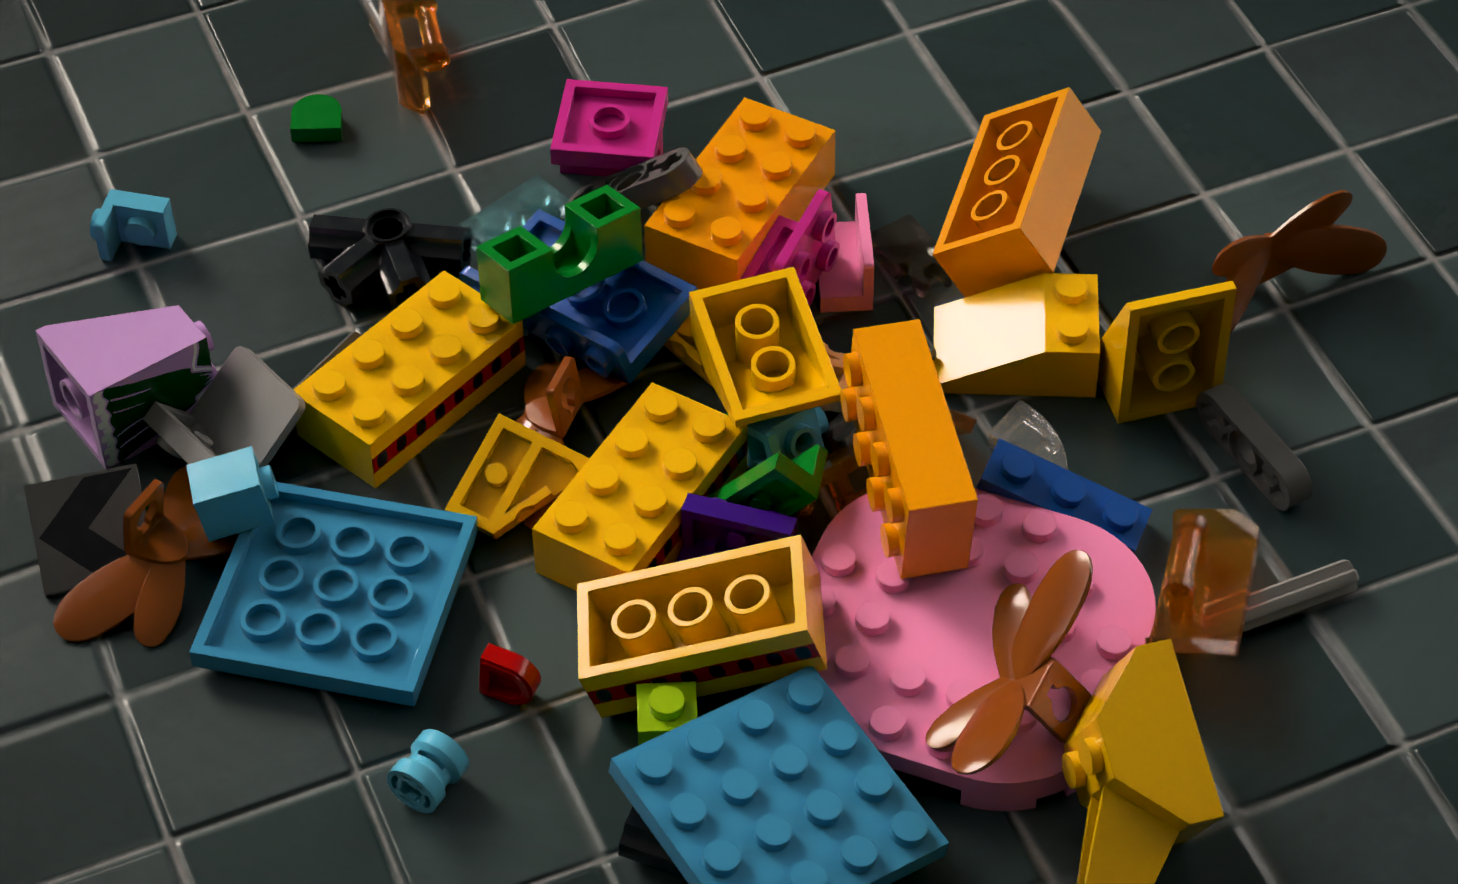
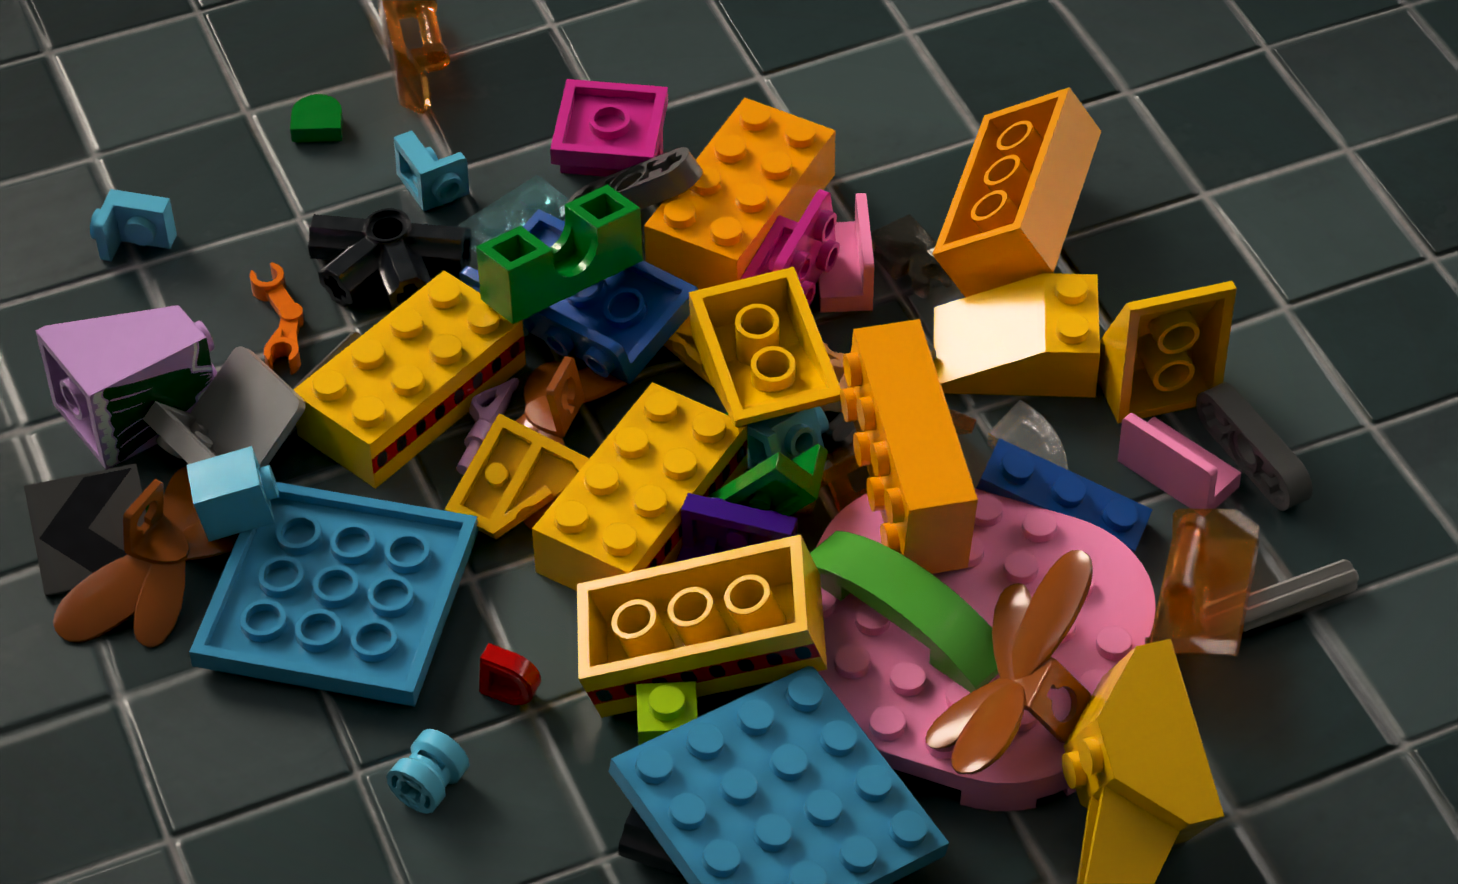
(284, 340): none -> orange piece
(427, 178): none -> medium azure bracket
(484, 417): none -> lavender hand
(913, 601): none -> bright green slope
(1175, 463): none -> bright pink panel
(1302, 242): dark orange piece -> none

